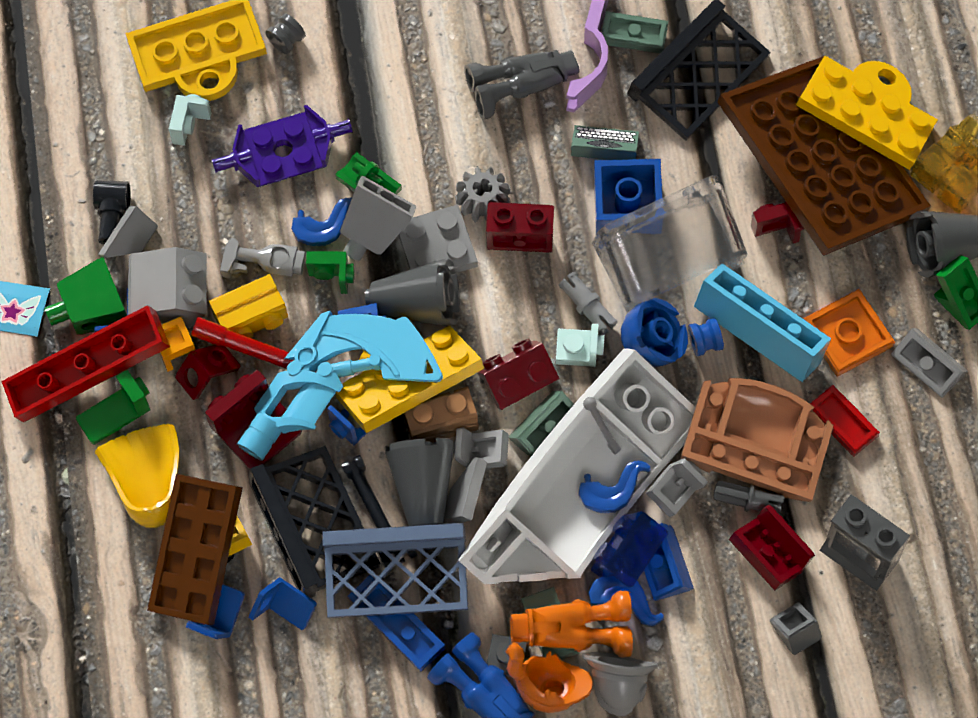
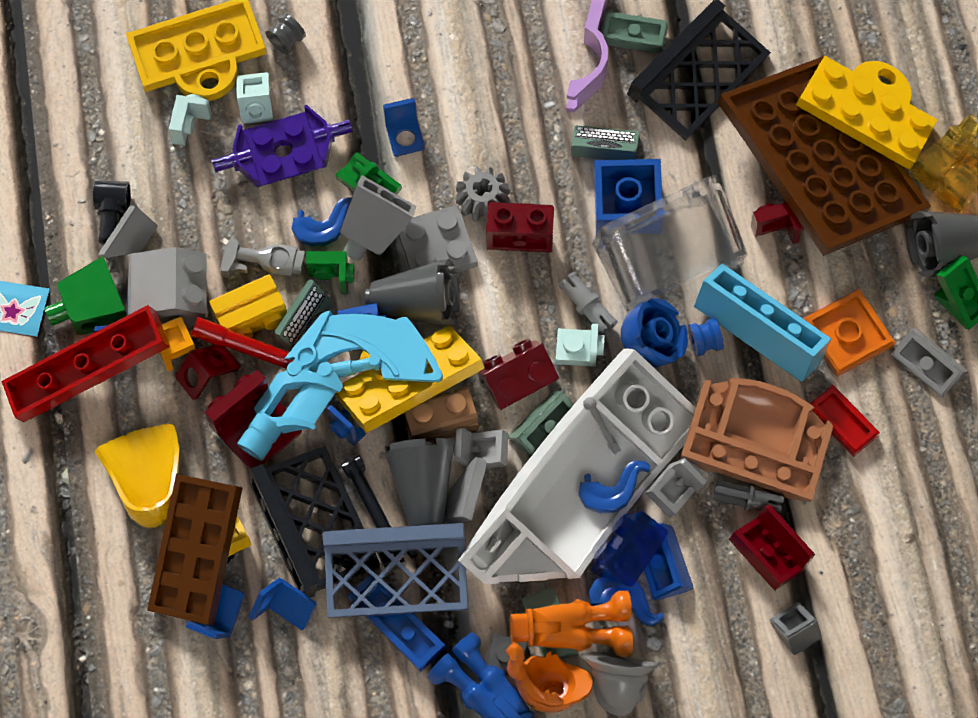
(116, 409): green bracket -> none
(254, 98): none -> light aqua bracket
(302, 315): none -> slope
(402, 117): none -> blue bracket
(526, 73): dark grey piece -> none
(864, 542): dark grey window -> none

